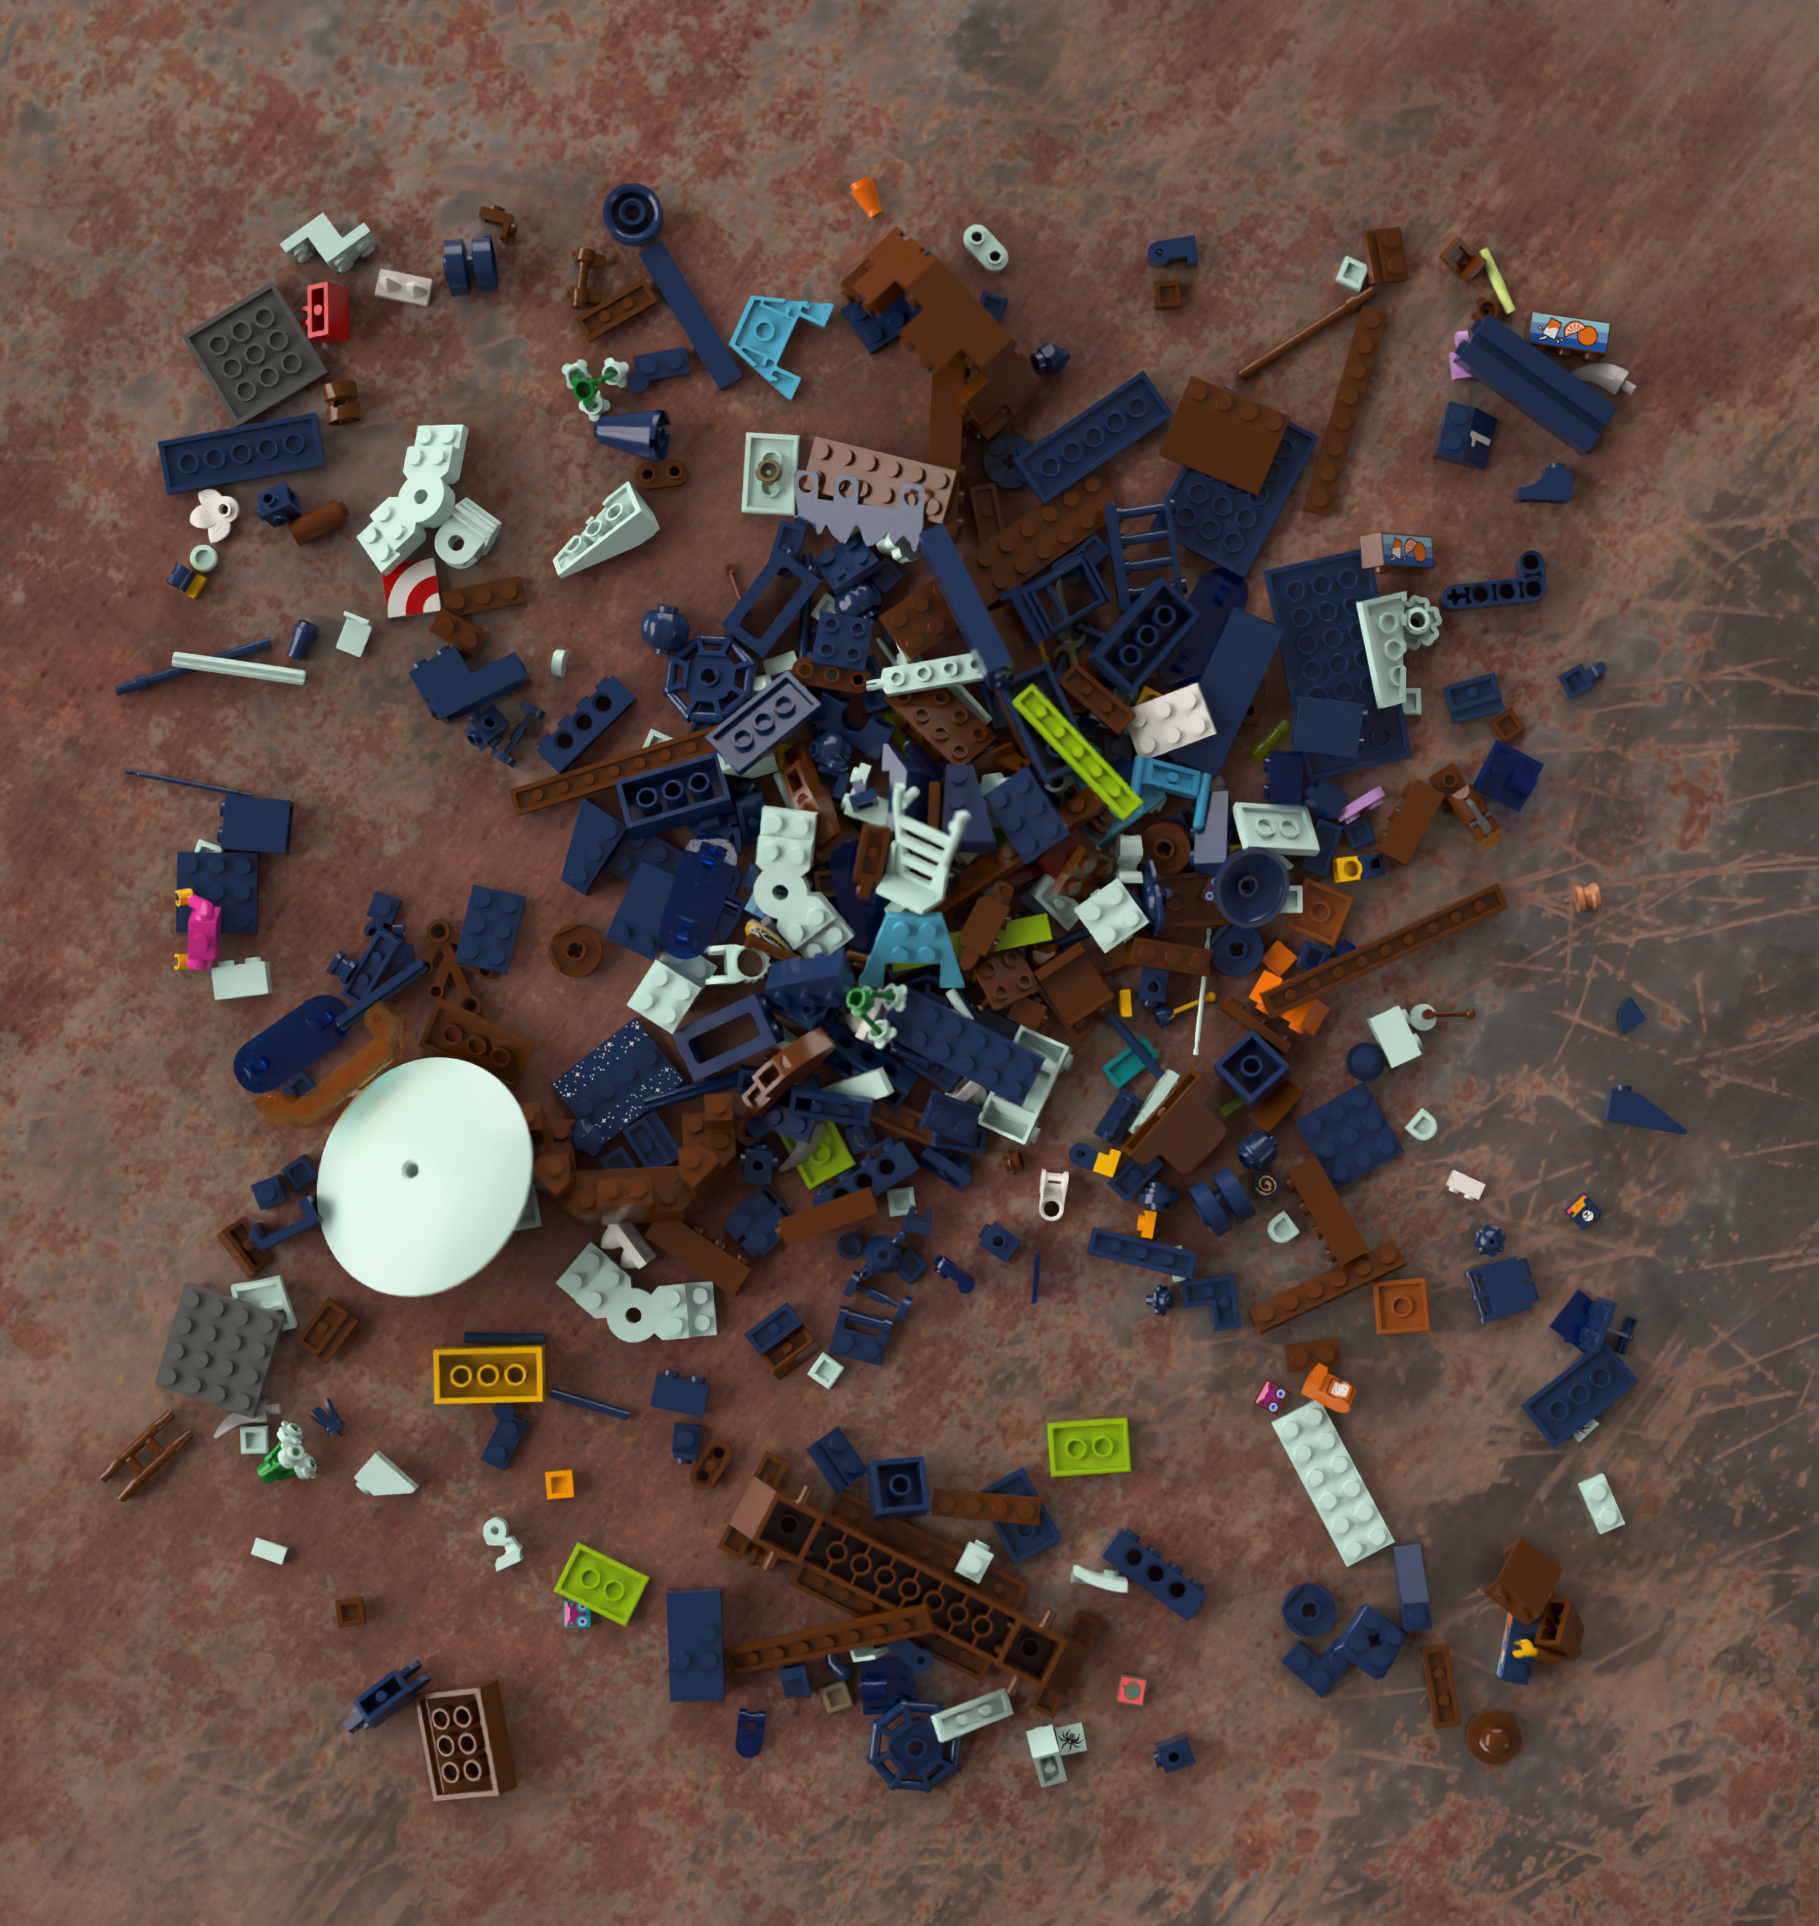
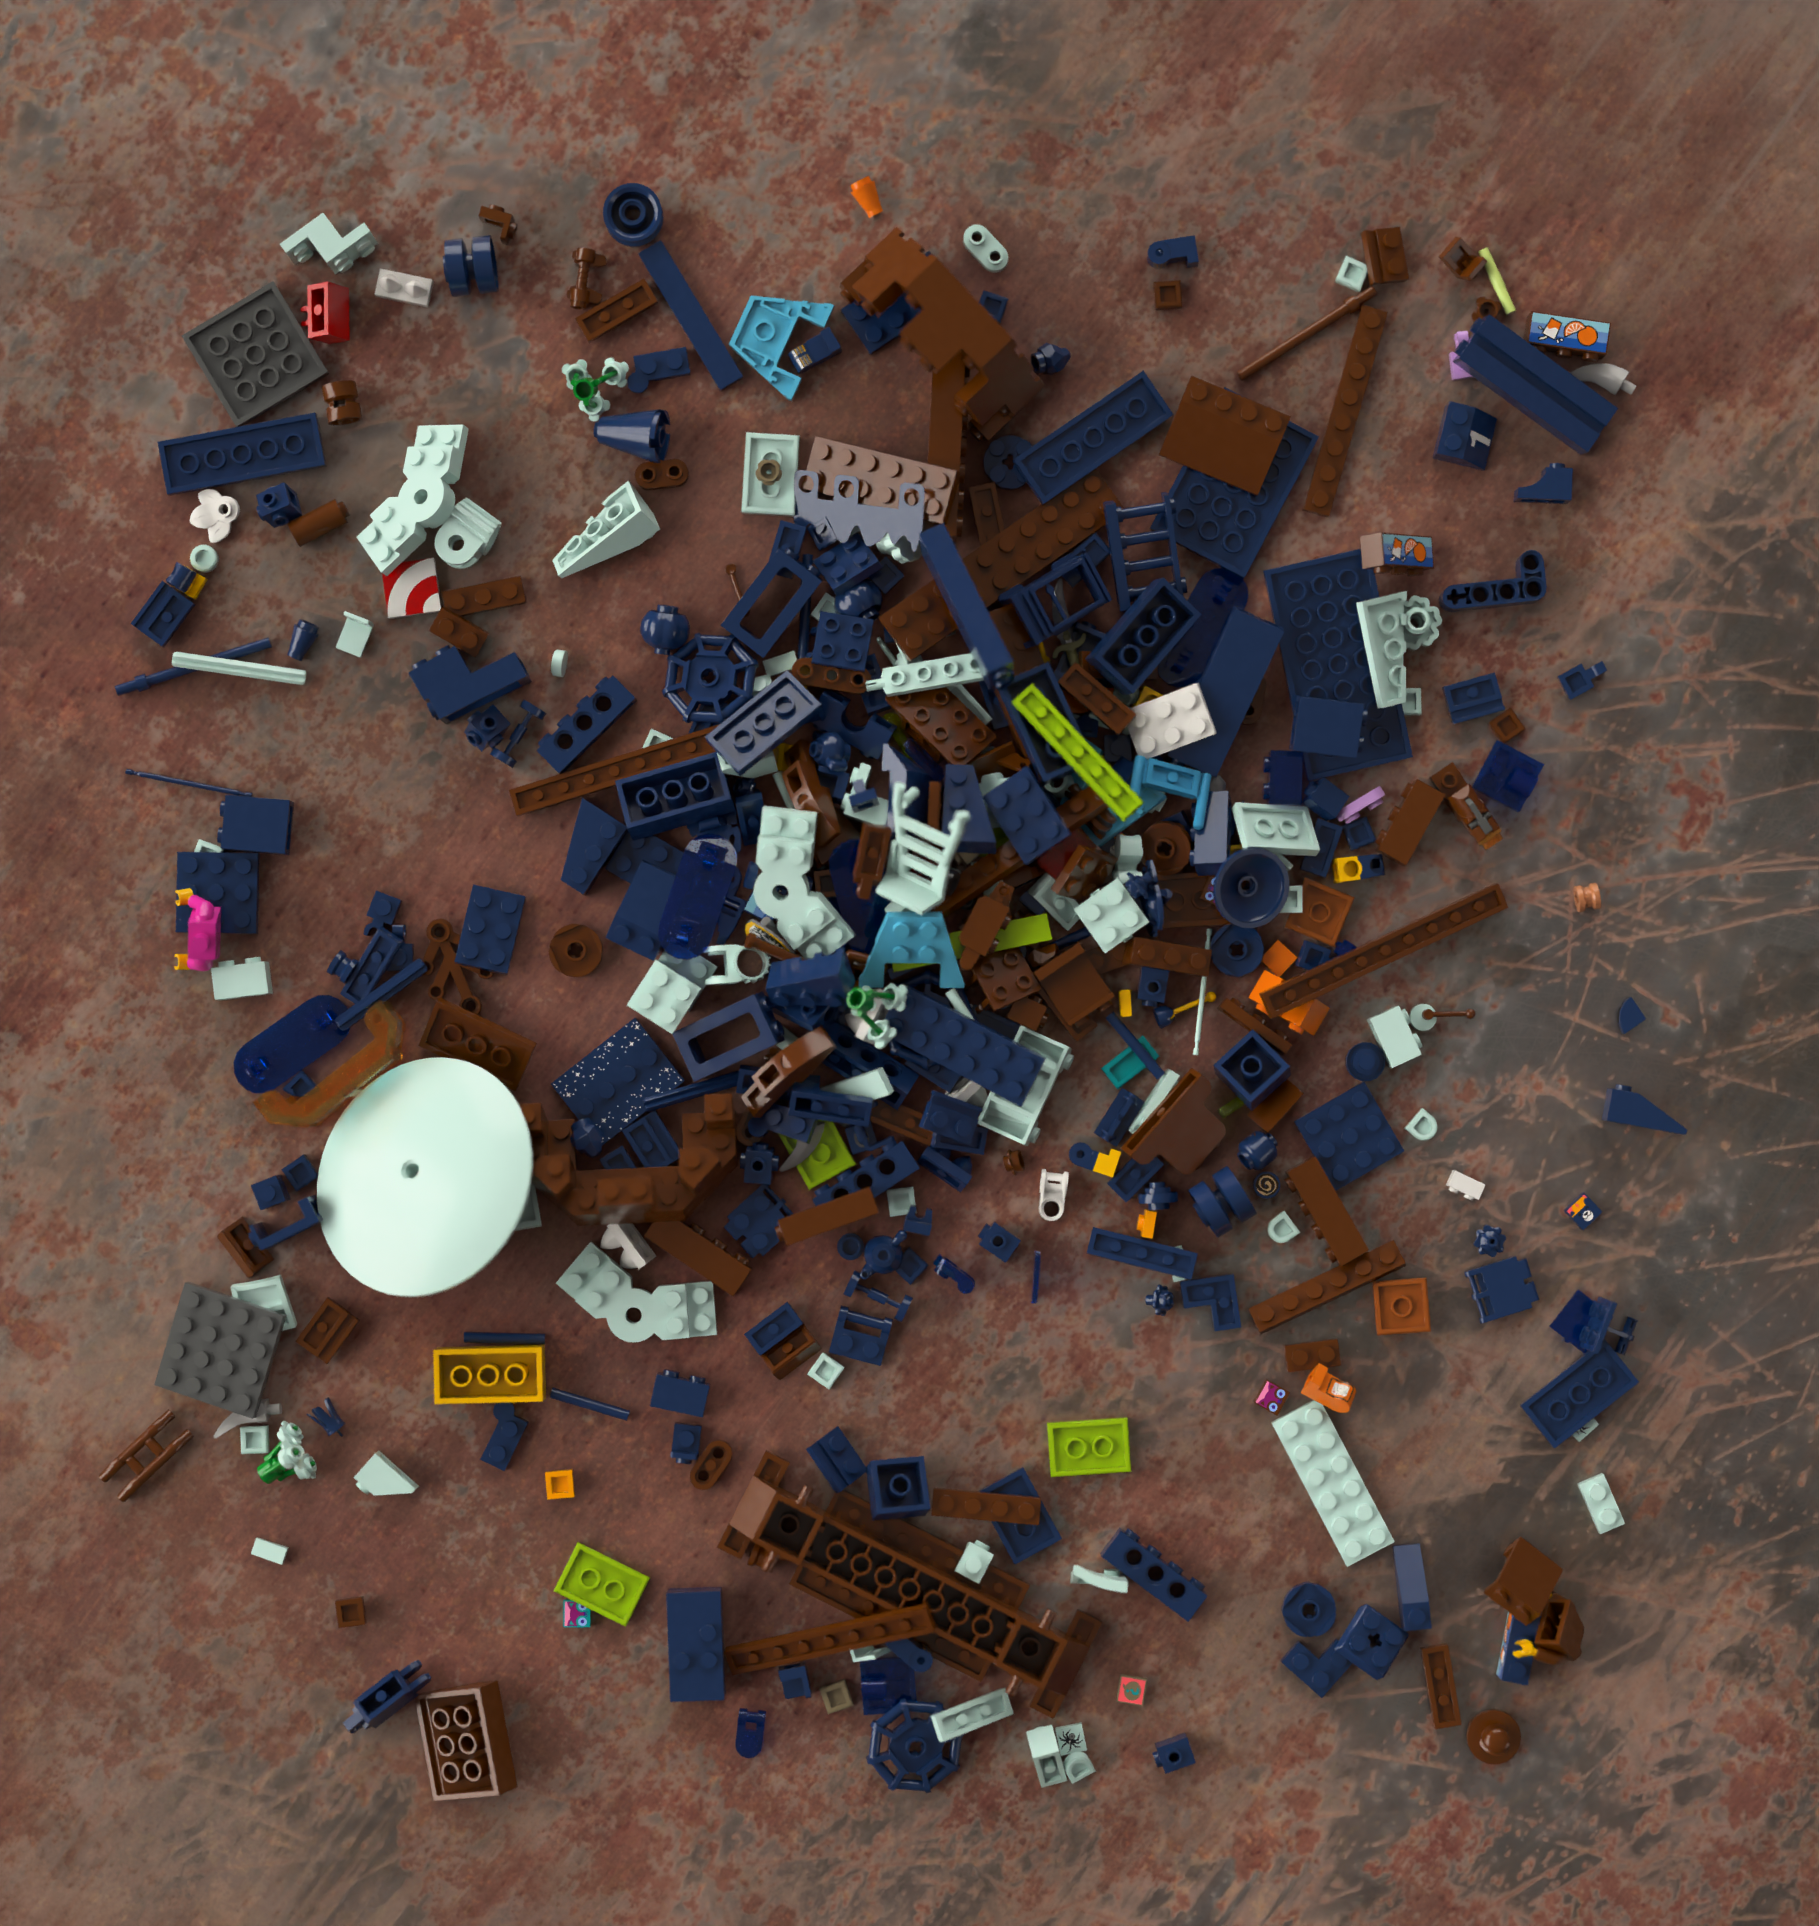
(163, 614): none -> dark blue plate
(496, 1534): light aqua leg -> none
(815, 351): none -> dark blue leg
(827, 536): none -> dark blue tile
(838, 1668): dark blue arm -> none
(1077, 1766): none -> light aqua tile
(1138, 886): none -> dark blue plant
(1261, 748): clear neon green bar -> none

